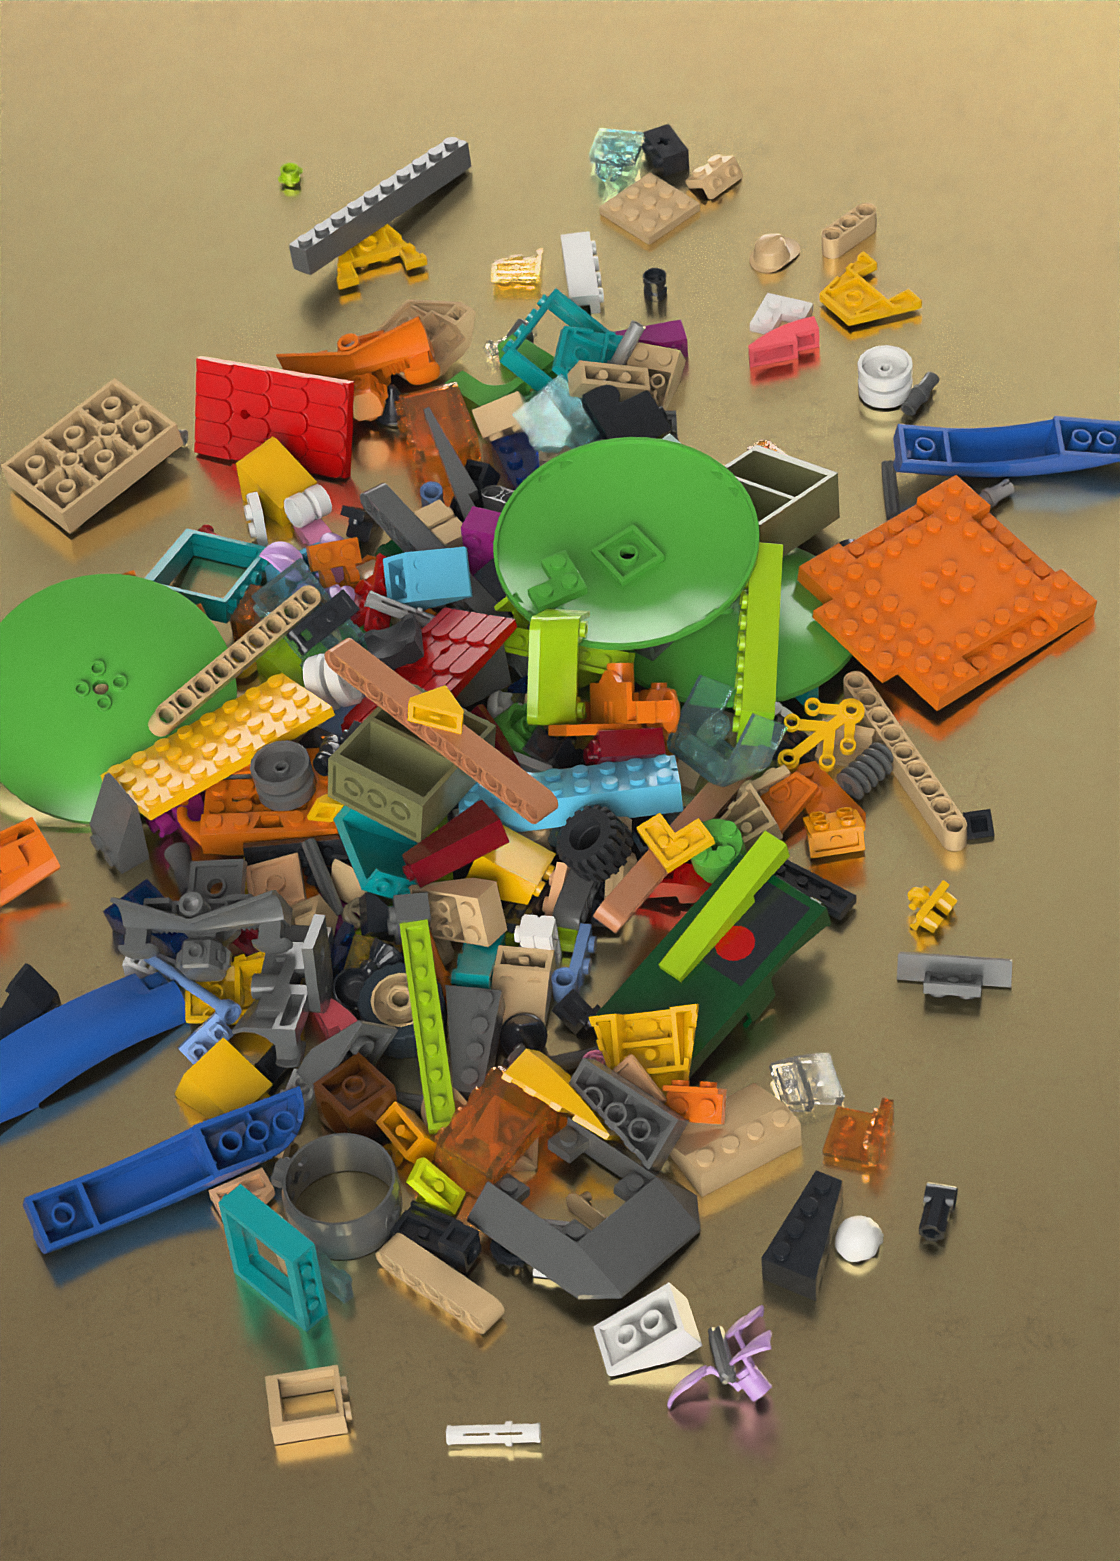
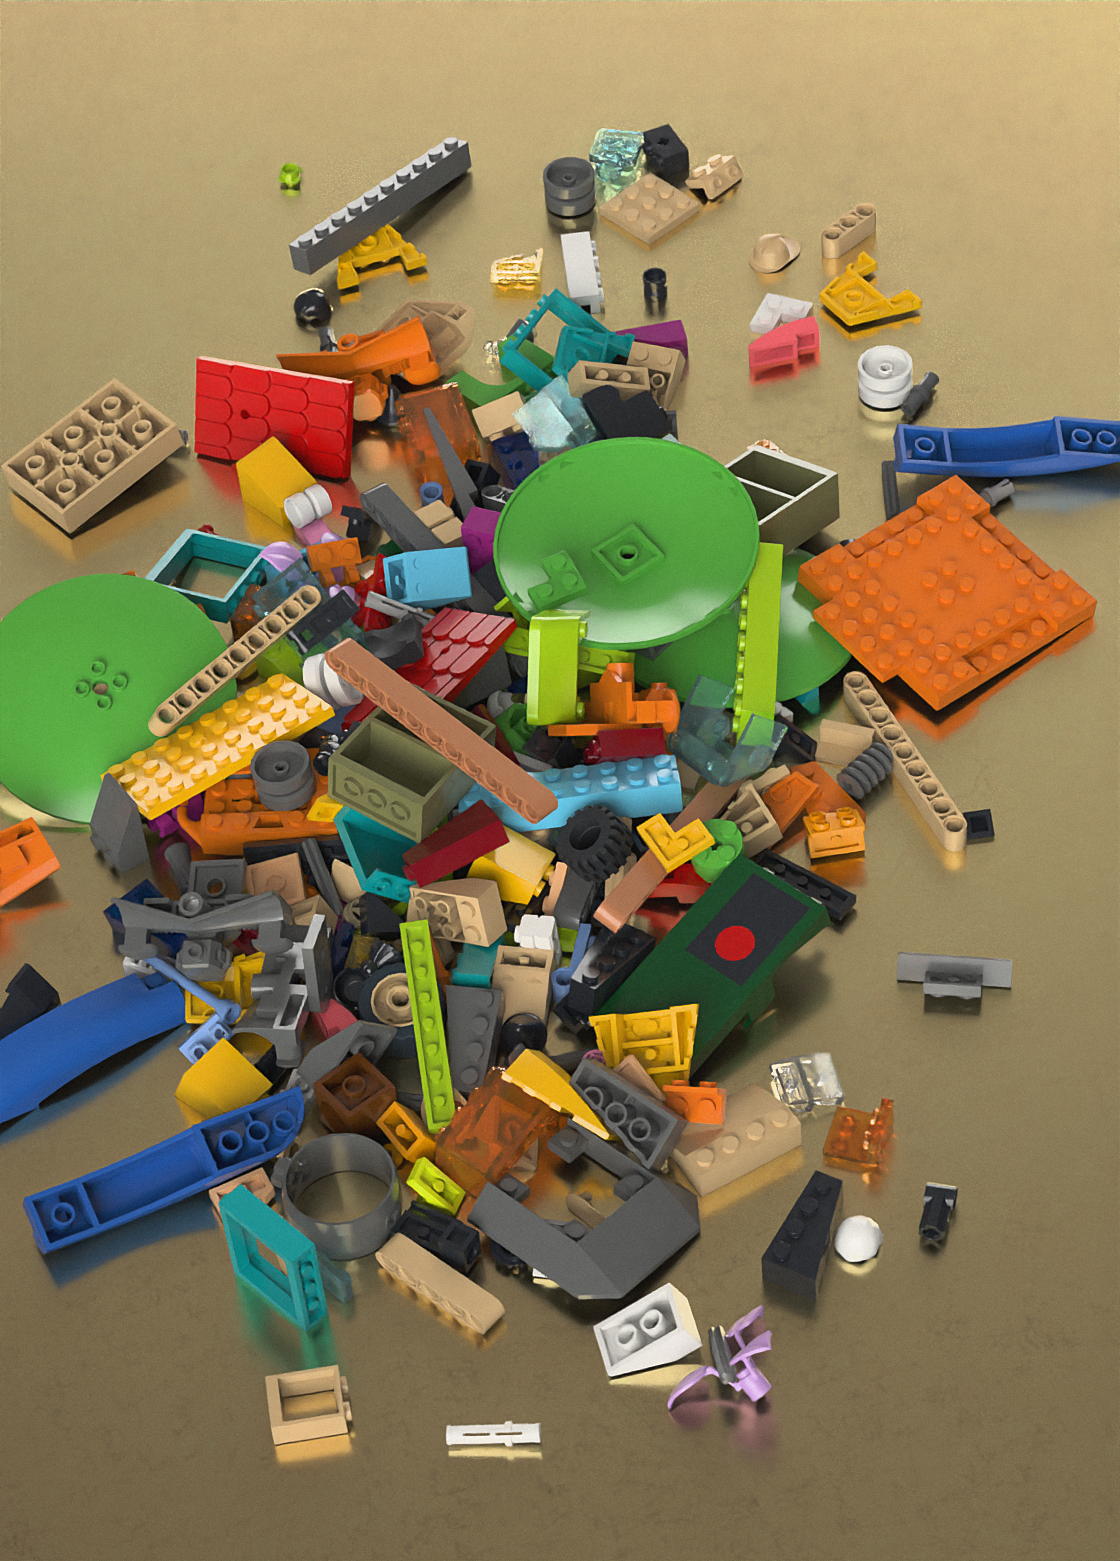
(254, 512): white plate -> none
(312, 304): none -> black hair
(327, 340): none -> dark grey pin
(407, 909): dark grey slope -> none
(437, 709): yellow slope -> none
(569, 186): none -> dark grey wheel
(607, 966): none -> black wedge
(627, 343): light grey pin -> none
(726, 905): lime slope -> none
(823, 731): yellow plant -> none
(926, 916): yellow hips -> none

